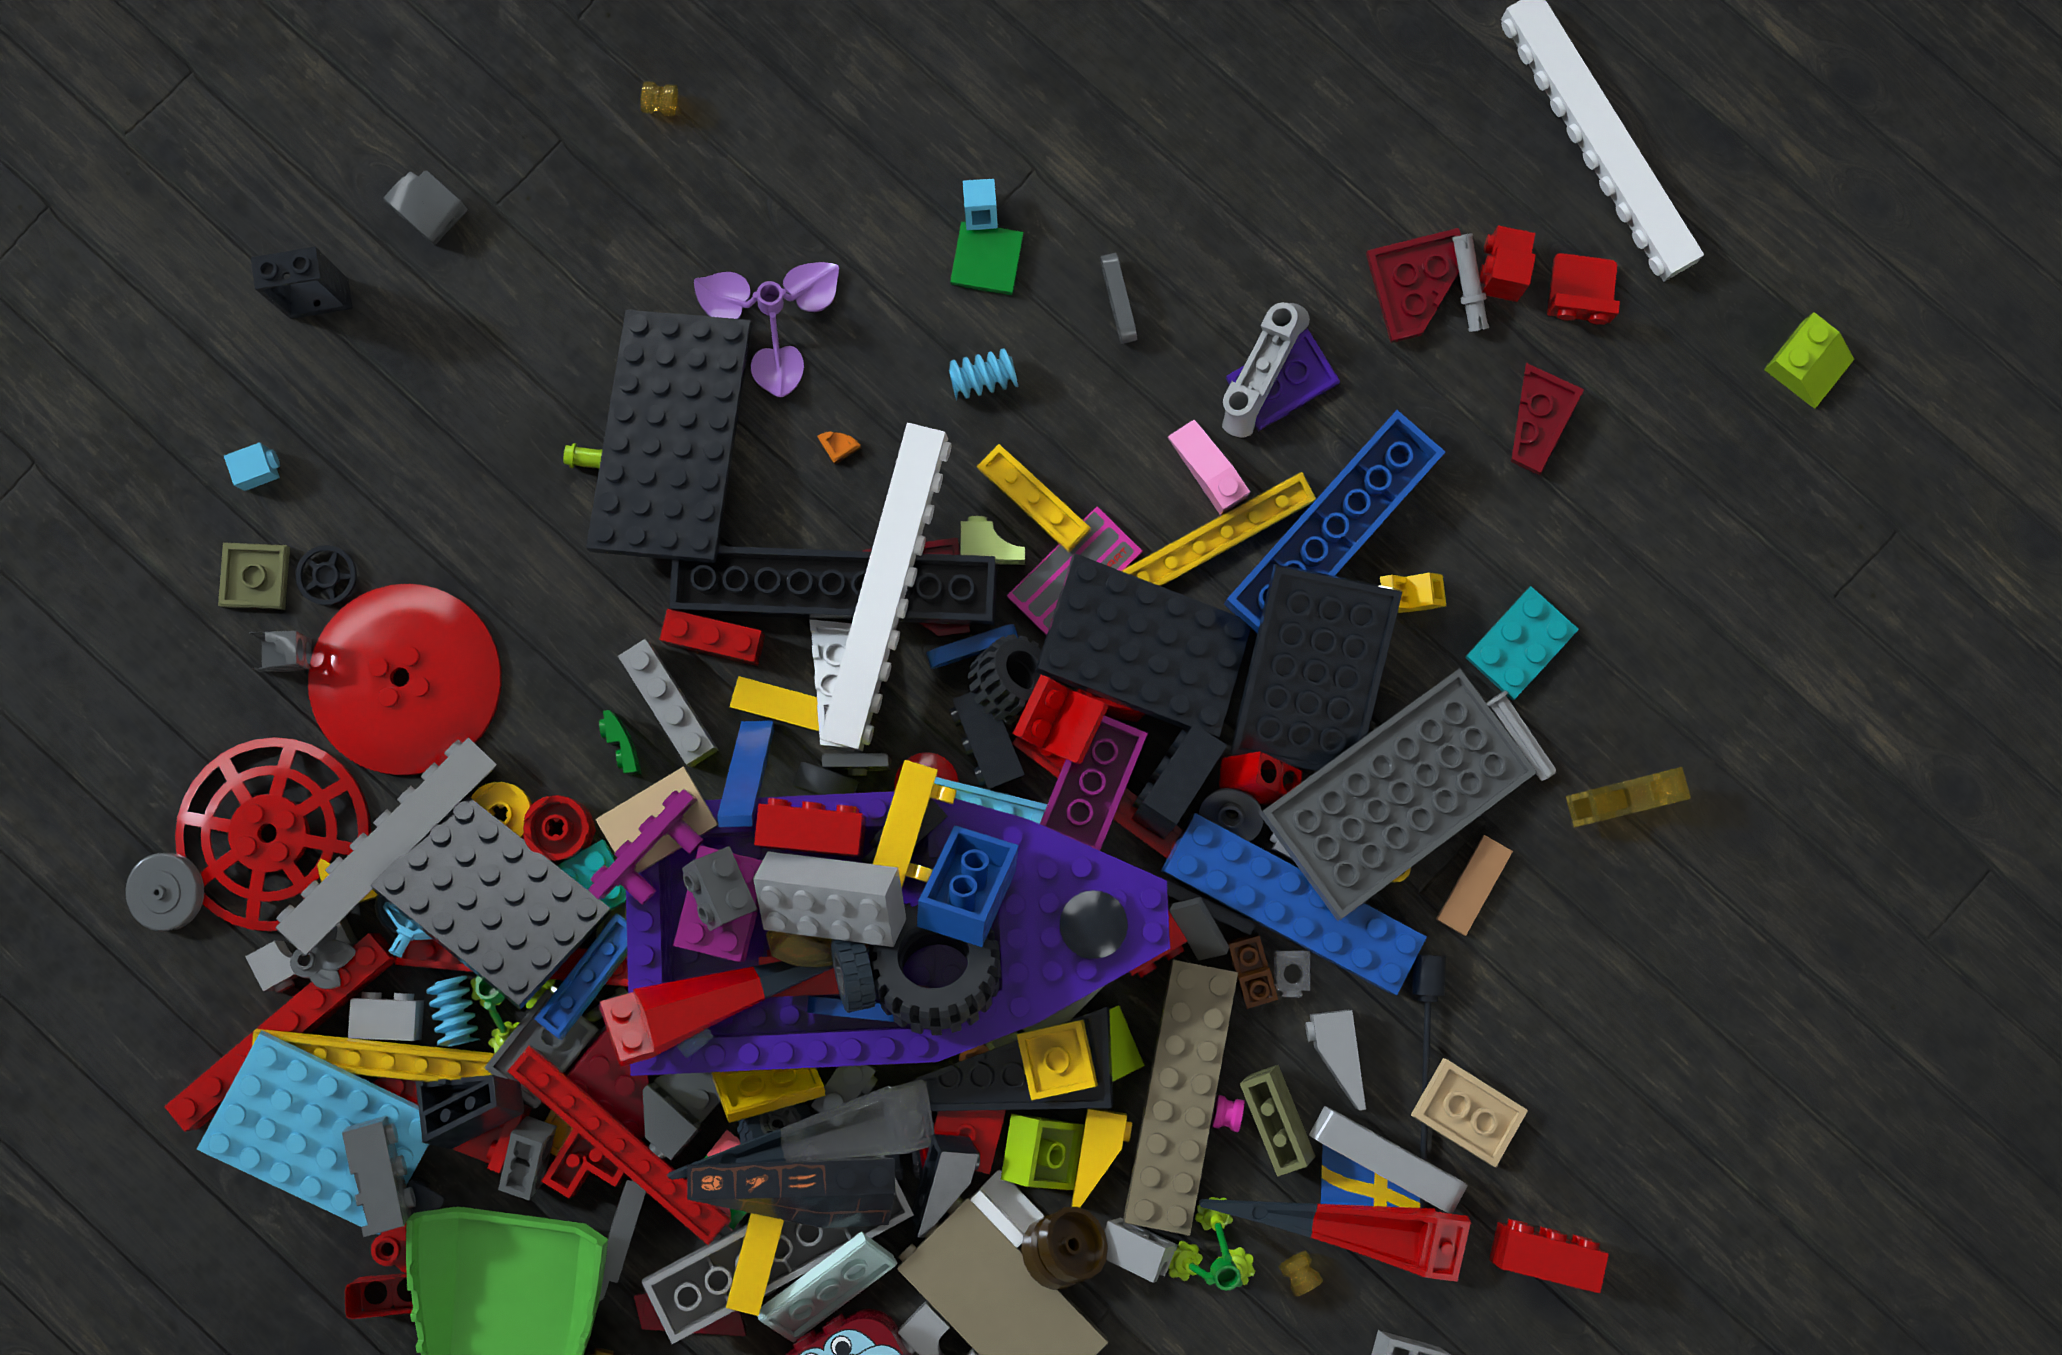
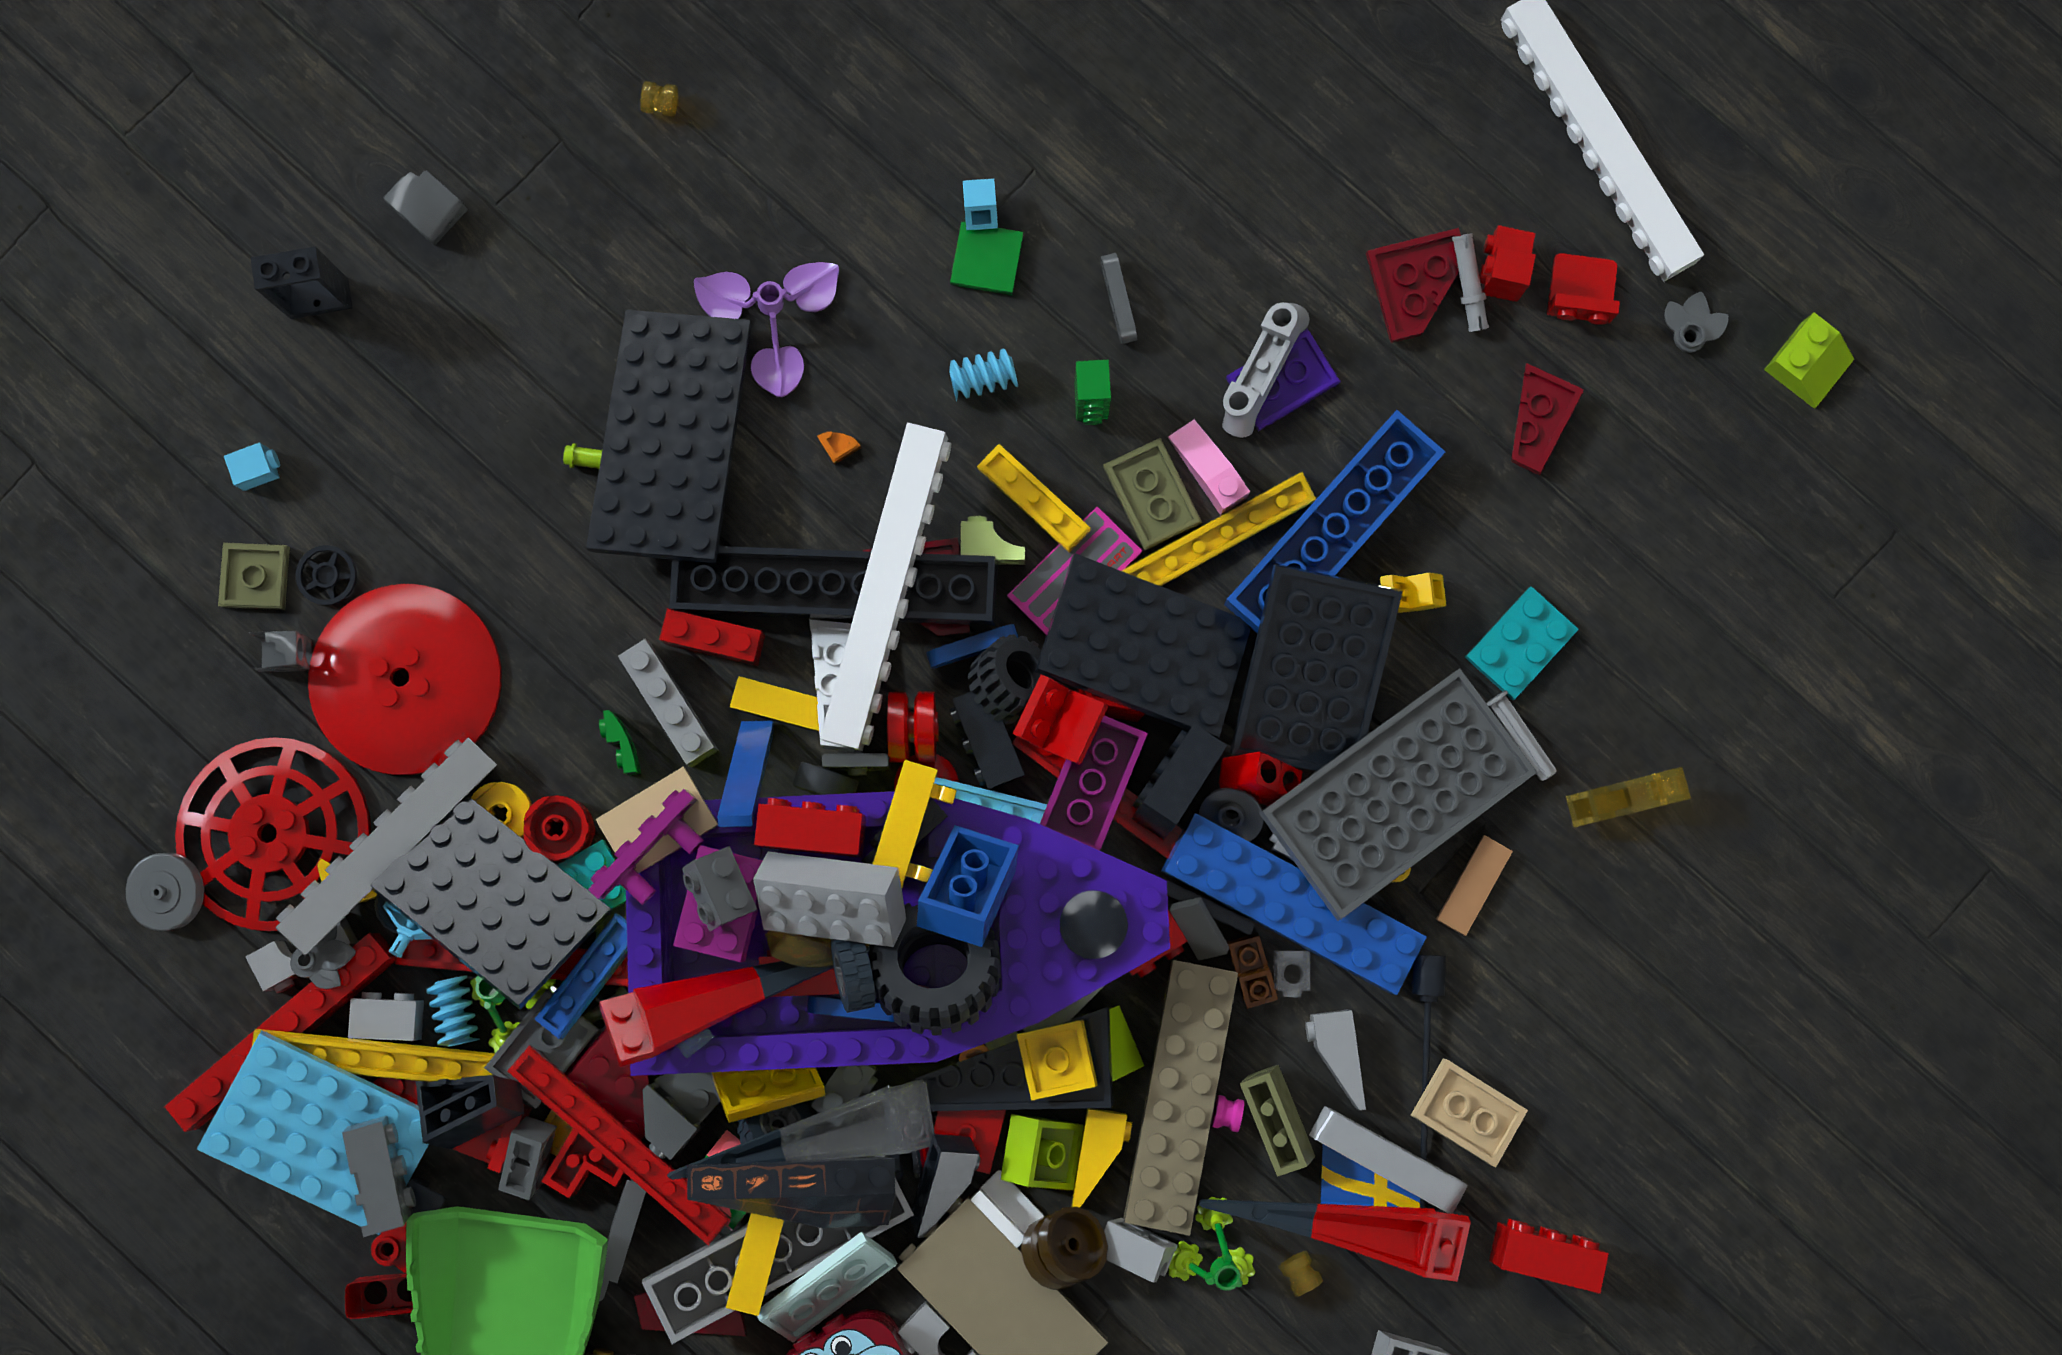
(910, 727): none -> red wheel
(1092, 391): none -> green brick
(1152, 494): none -> olive tile
(1696, 319): none -> dark grey plate

